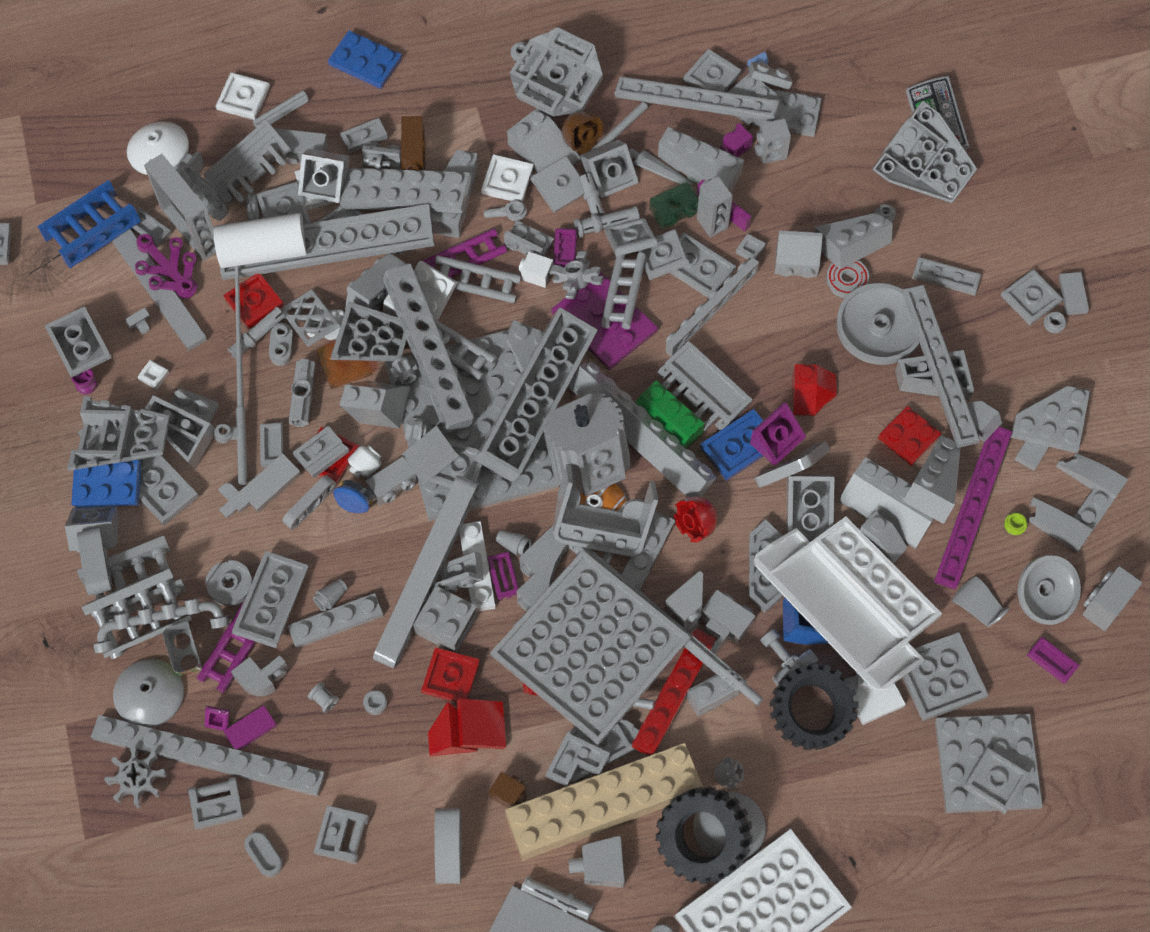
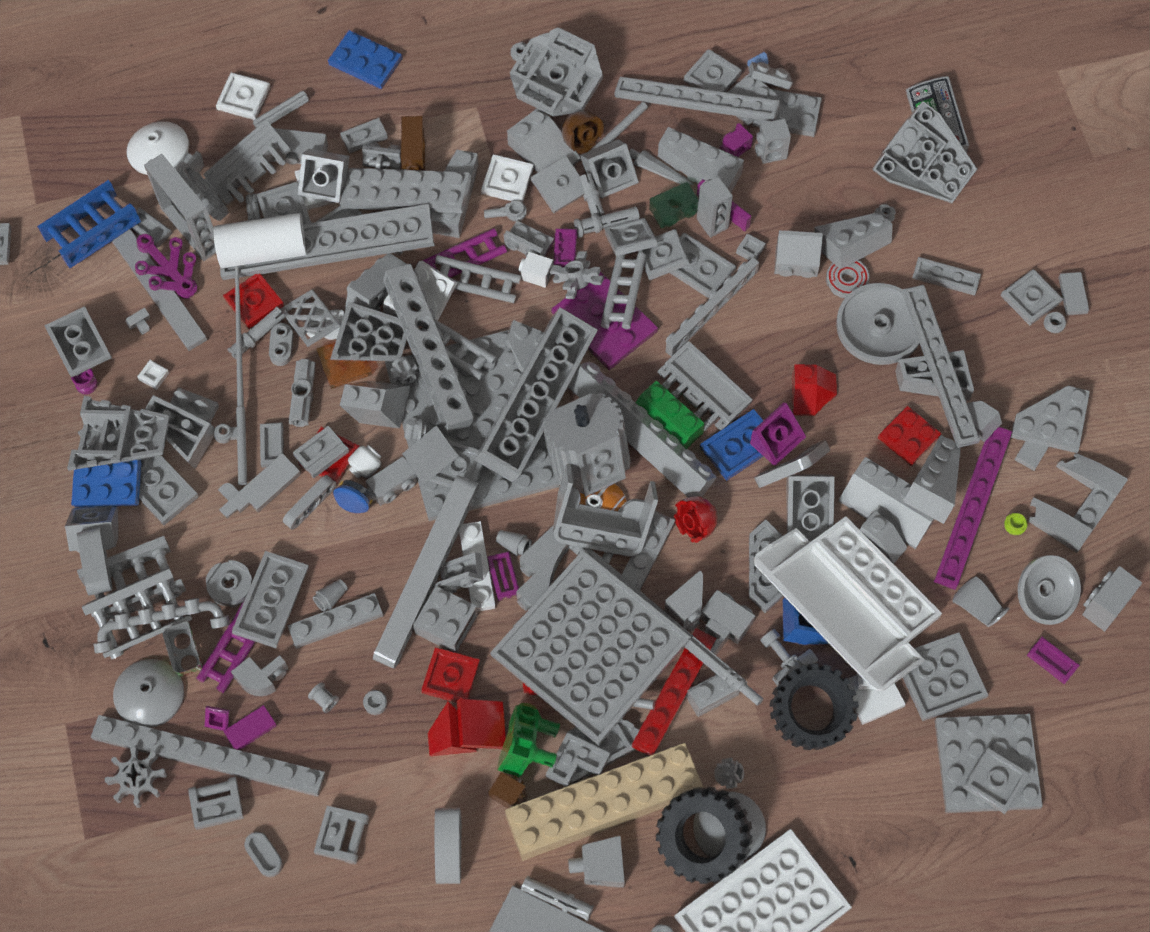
(520, 742): none -> green piece

